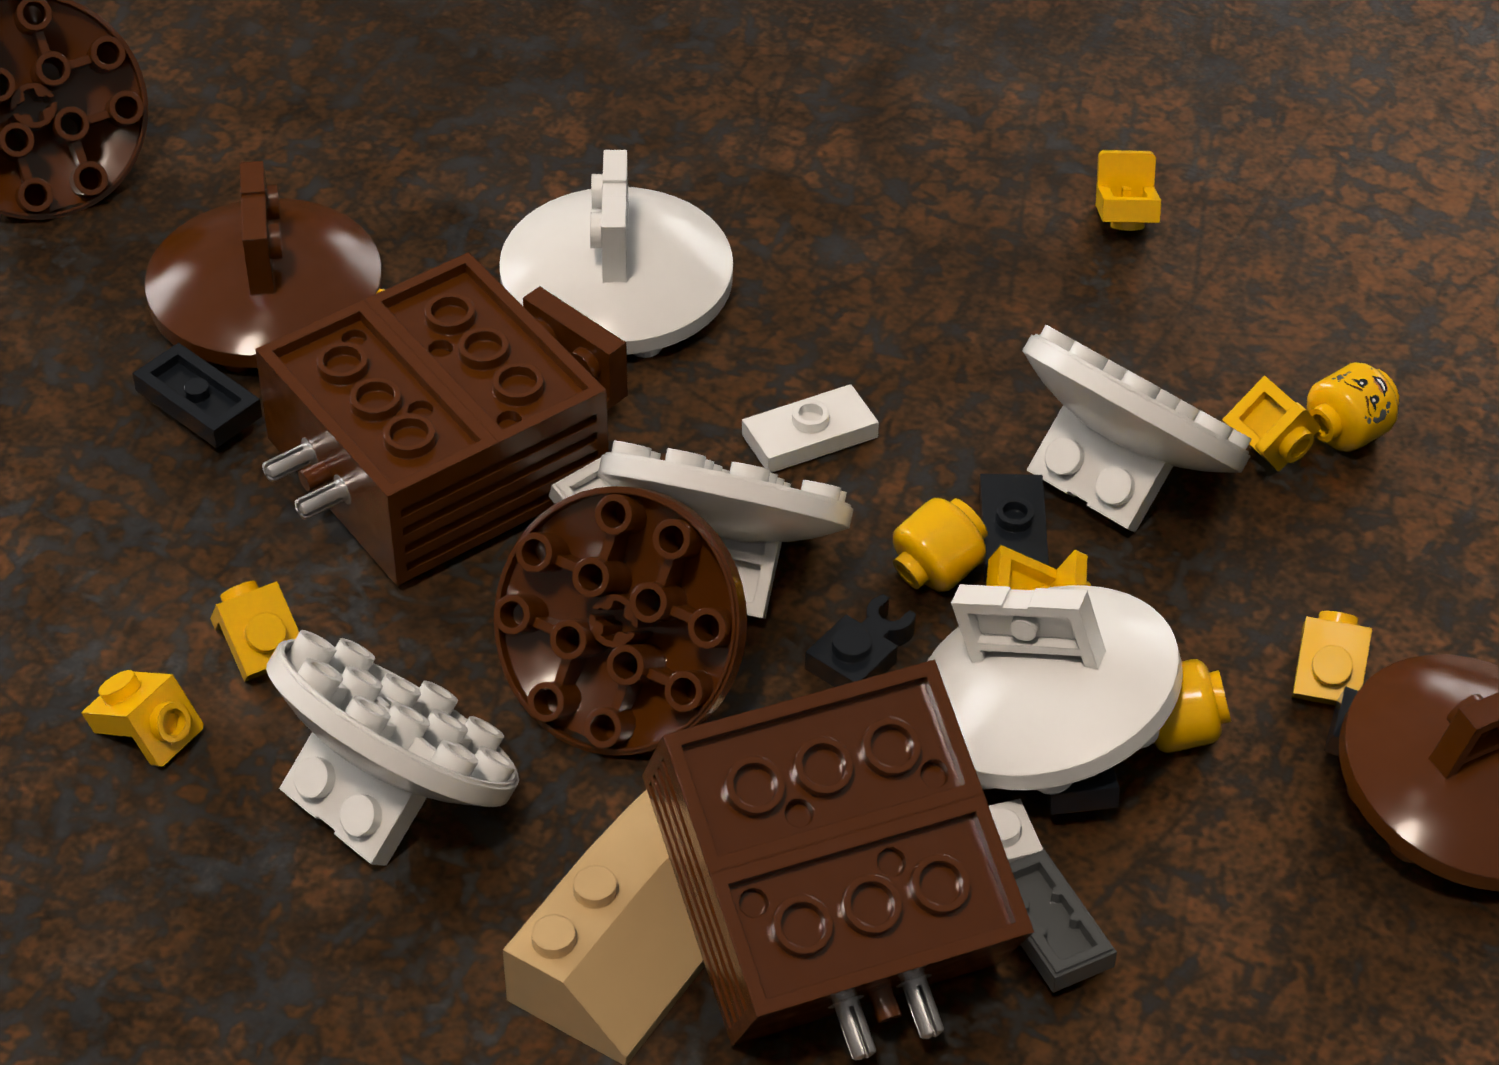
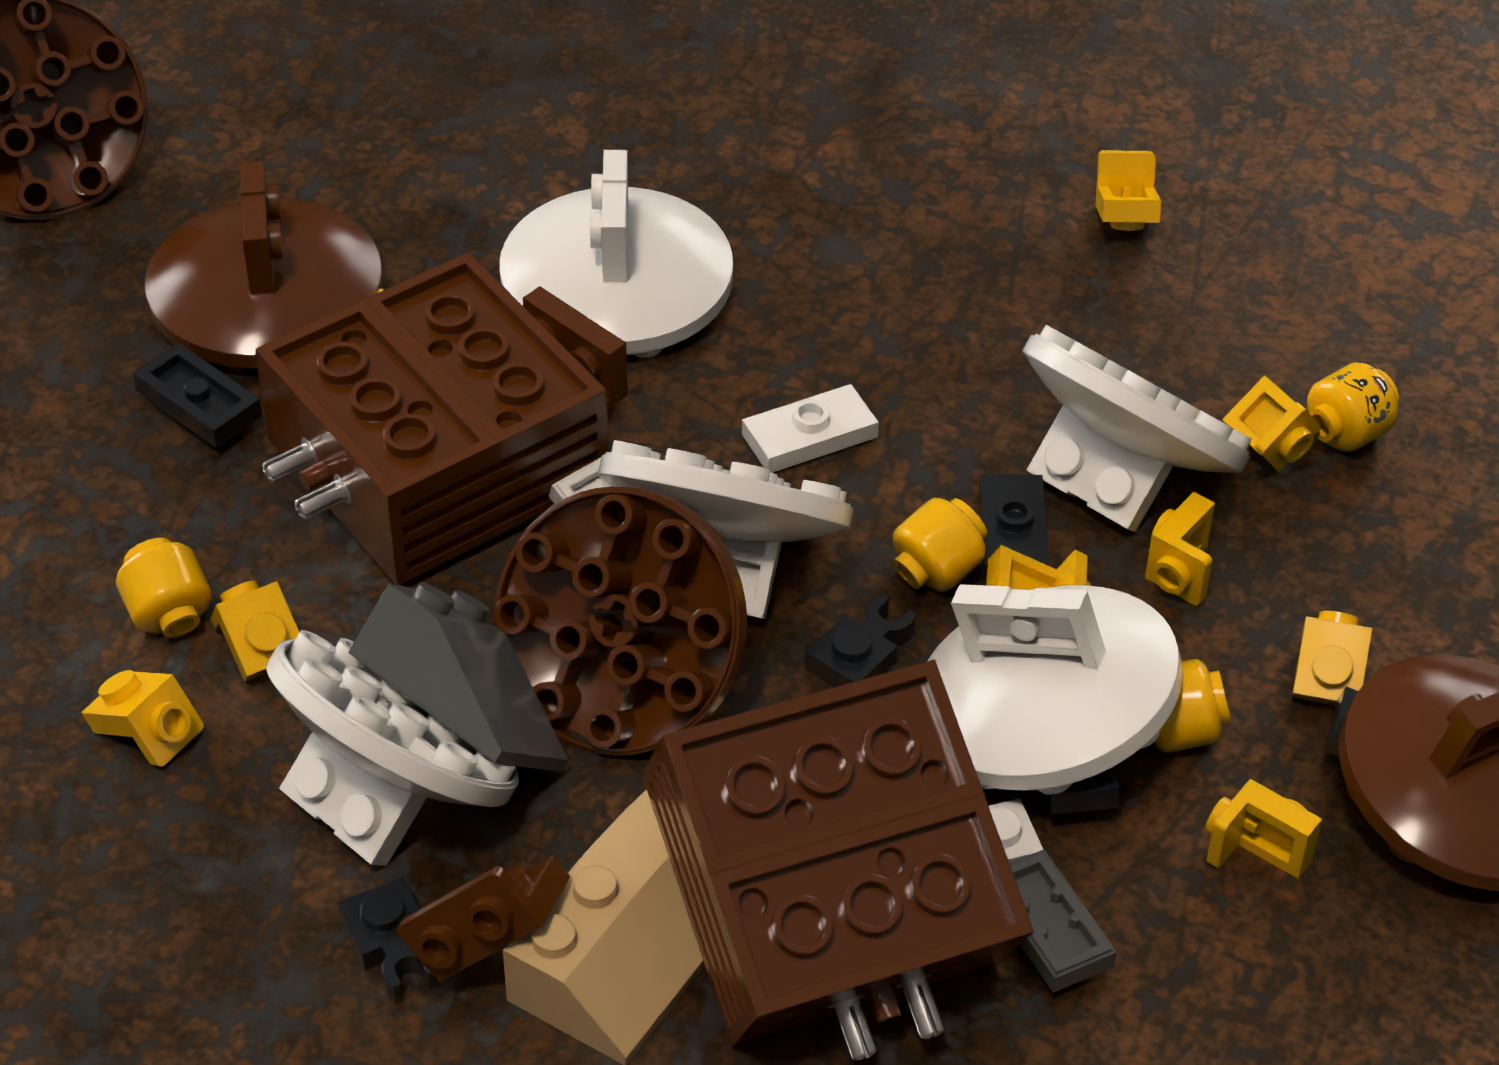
(163, 587): none -> yellow head
(371, 928): none -> black plate
(459, 672): none -> dark grey slope
(483, 916): none -> reddish brown bracket
(1178, 547): none -> yellow bracket
(1266, 826): none -> yellow bracket

